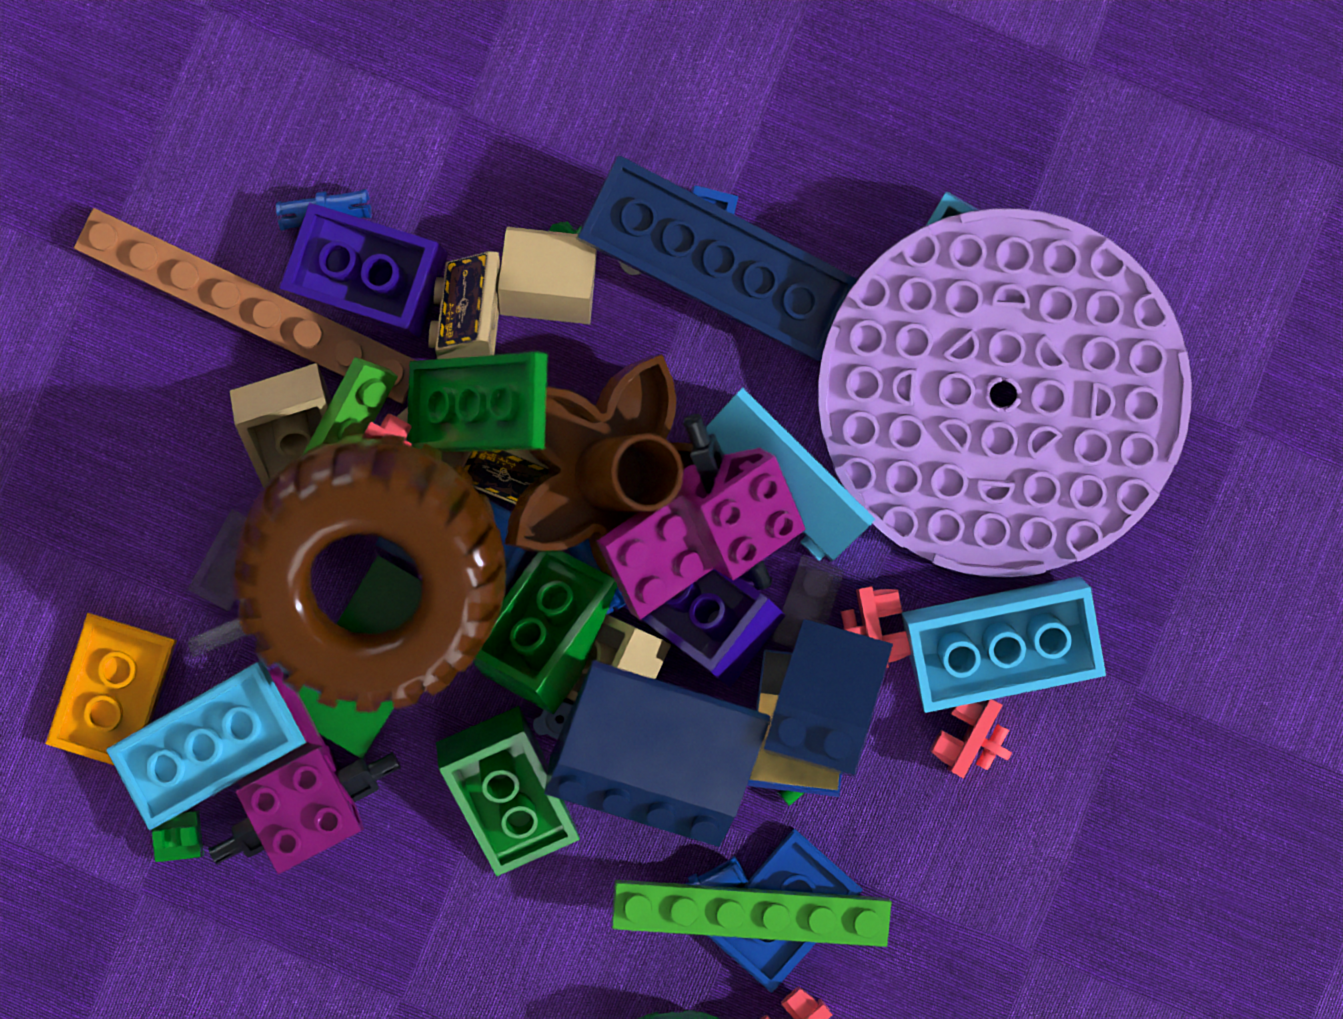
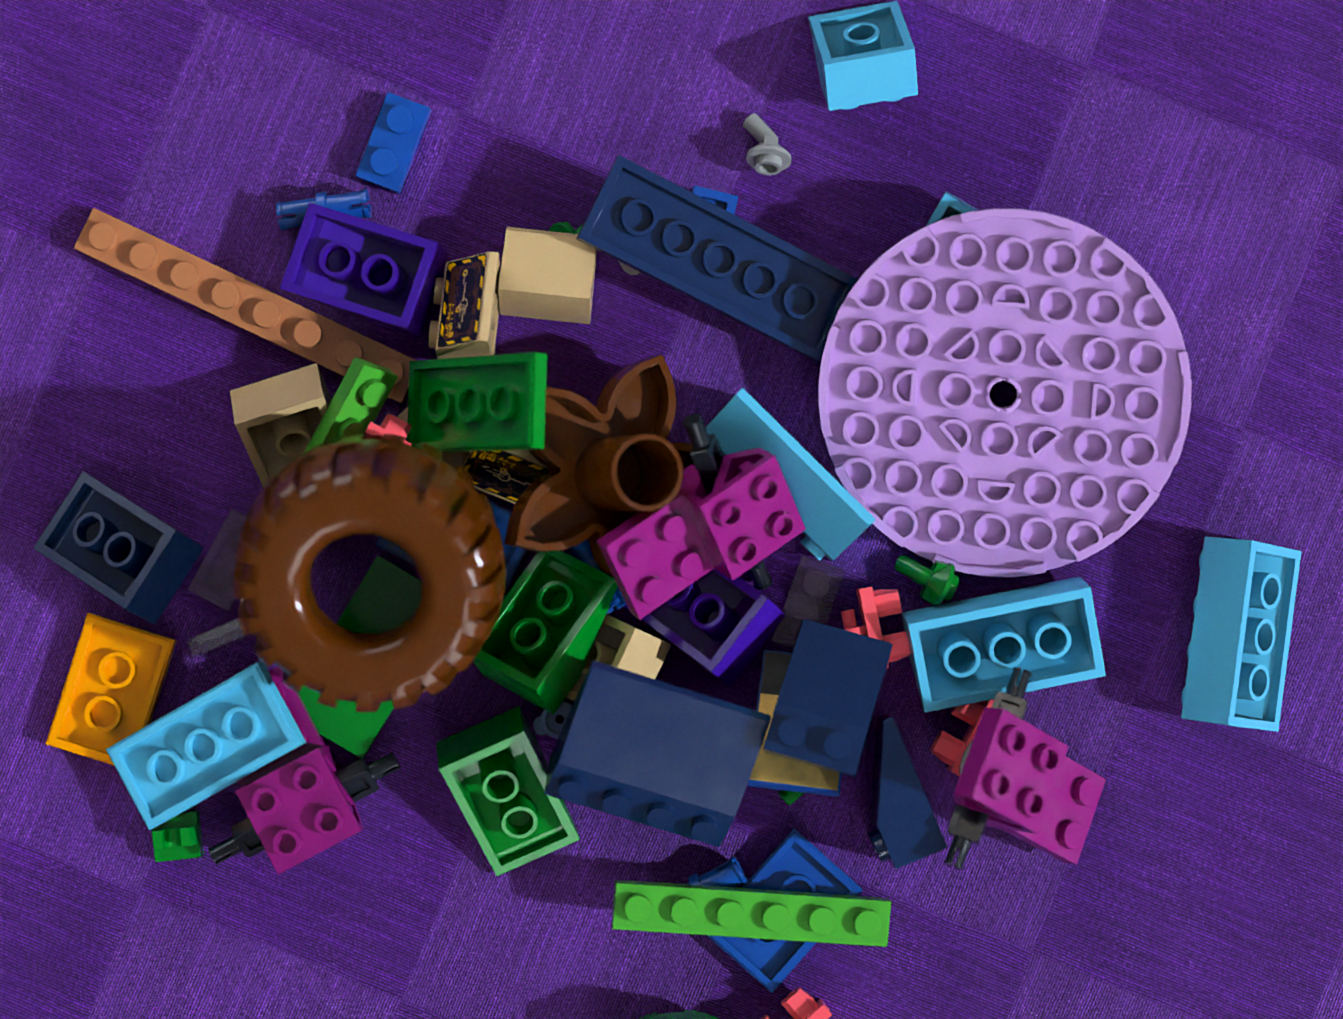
(118, 548): none -> dark blue slope
(393, 143): none -> blue plate
(769, 155): none -> light grey plate
(864, 55): none -> medium azure slope
(899, 806): none -> dark blue slope
(937, 582): none -> green plate
(1021, 783): none -> magenta piece
(1240, 633): none -> medium azure slope

